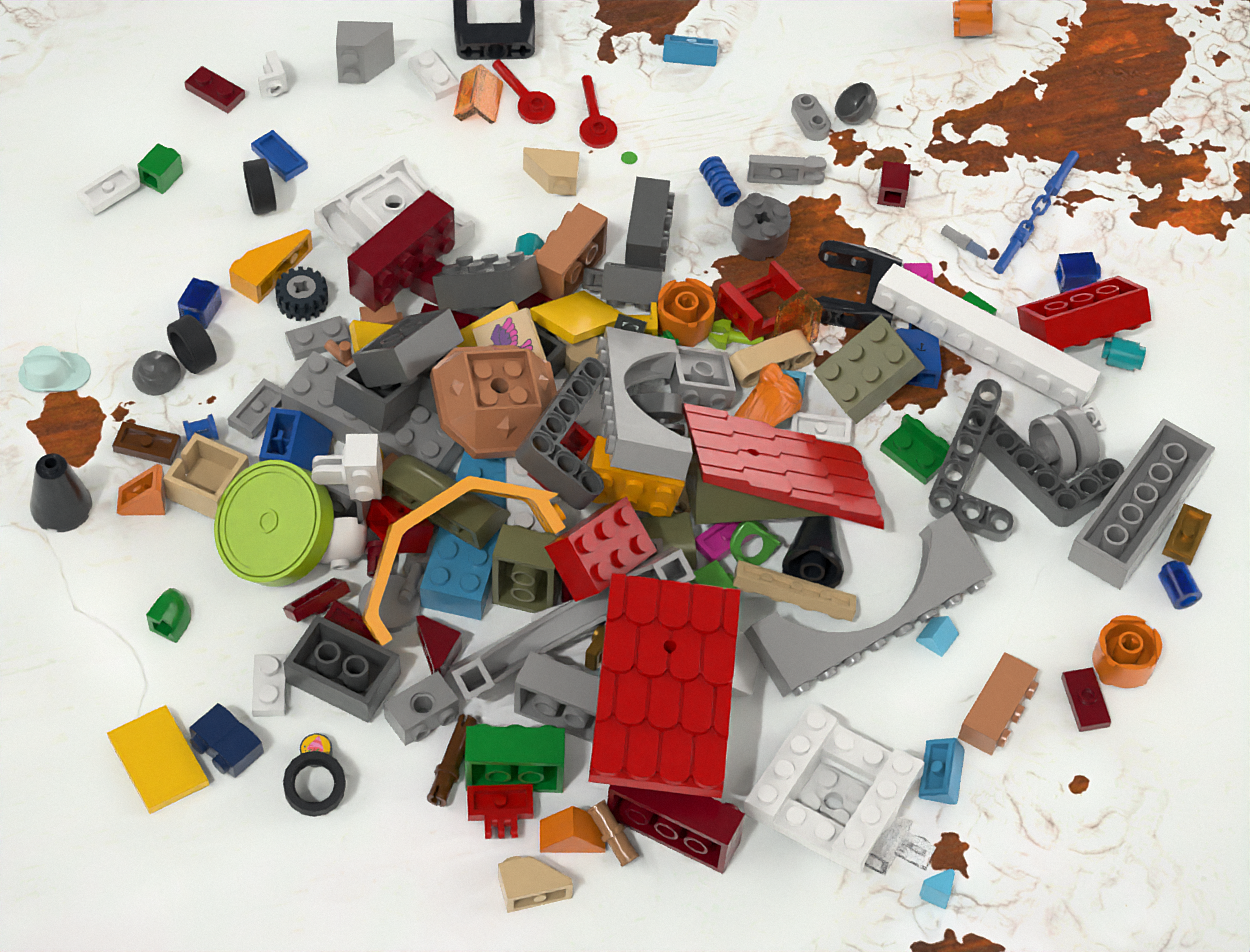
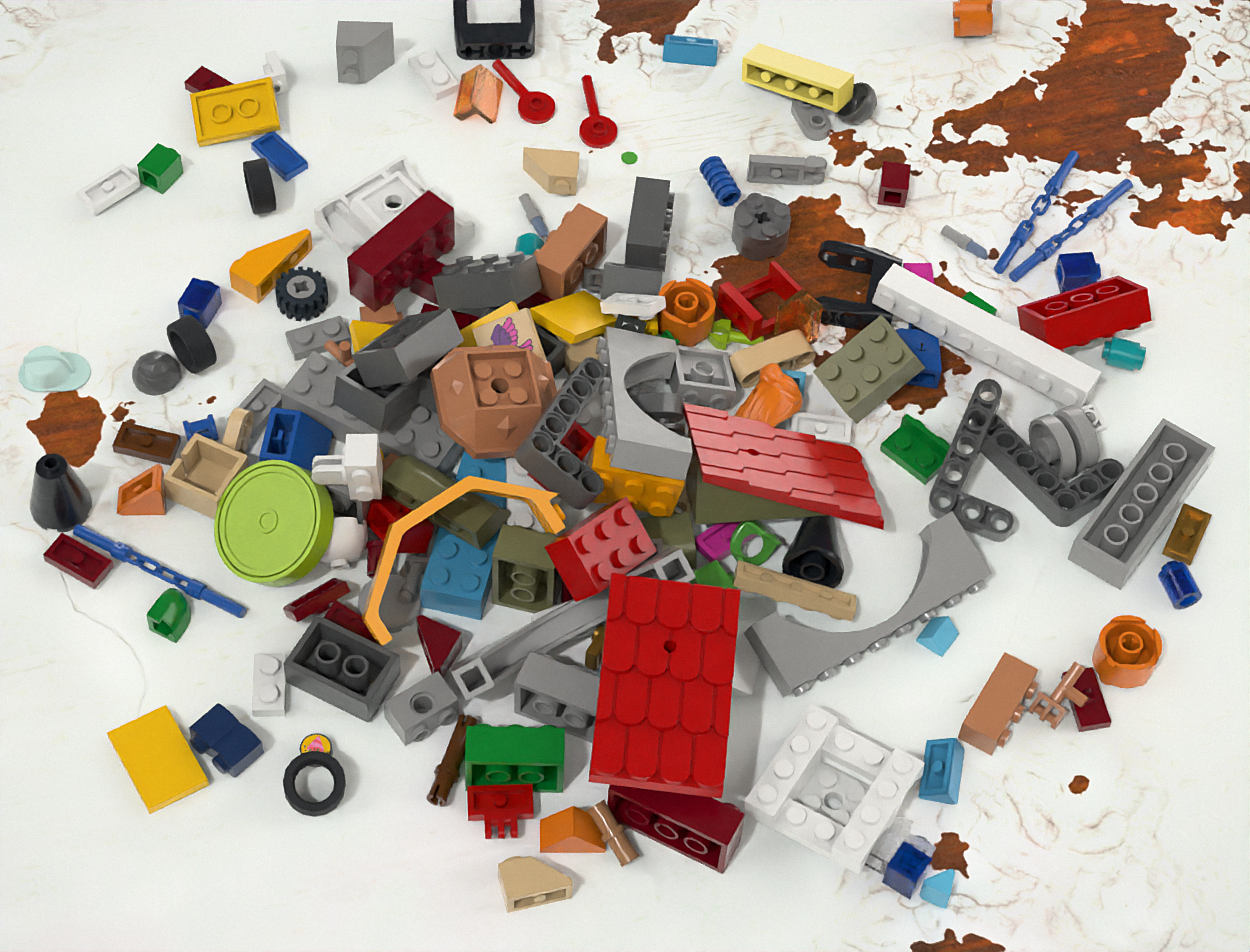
(78, 560): none -> dark red plate
(194, 587): none -> blue piece
(235, 111): none -> yellow tile
(239, 430): none -> tan beam
(533, 215): none -> light grey piece
(633, 305): none -> white plate
(798, 77): none -> light yellow brick
(907, 870): none -> clear blue brick
(1047, 248): none -> blue piece
(1064, 689): none -> nougat arm

